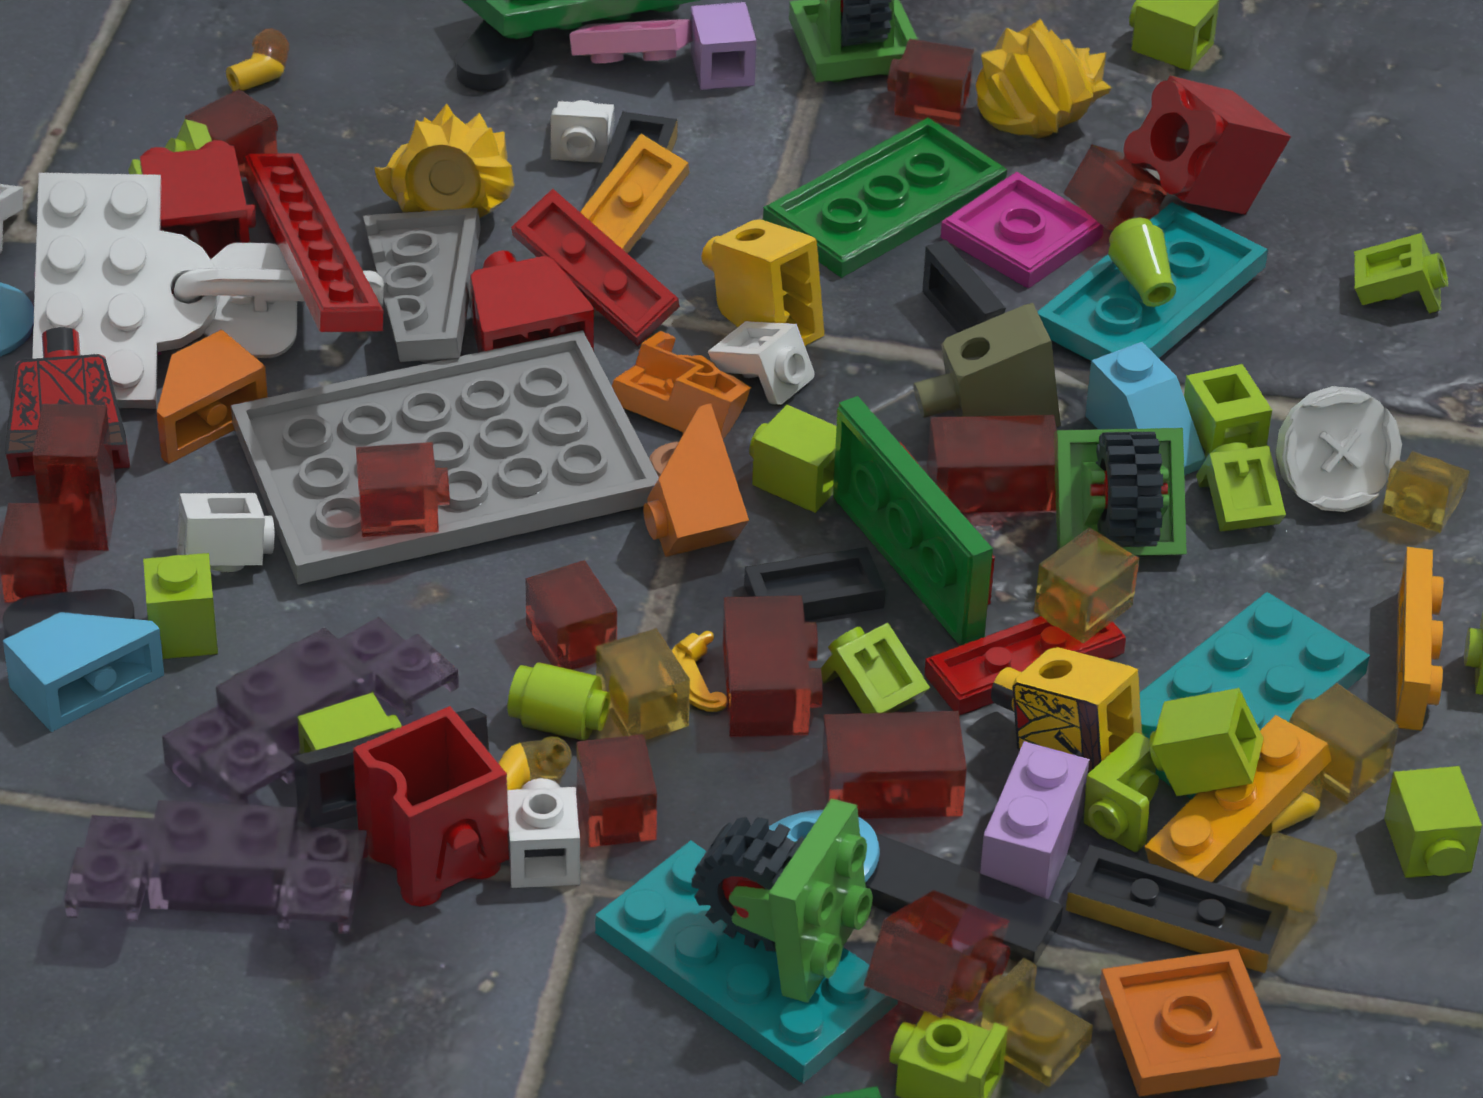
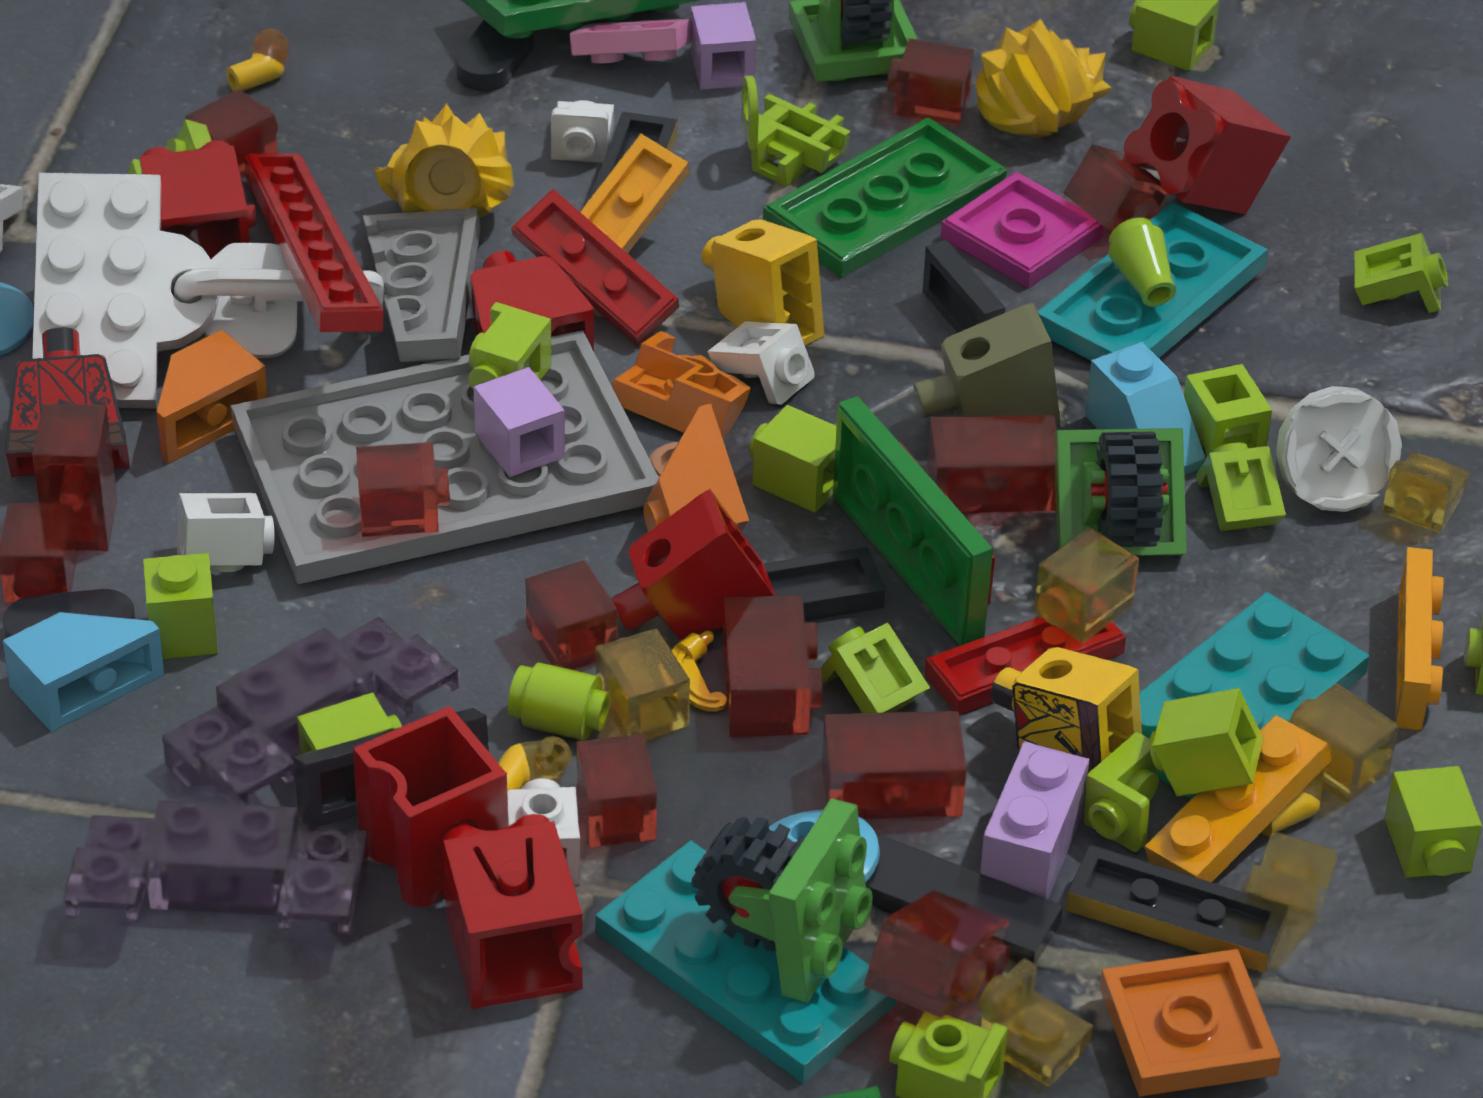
(510, 344): none -> lime brick
(512, 911): none -> red piece
(519, 421): none -> lavender brick
(689, 569): none -> red torso
(784, 135): none -> lime piece

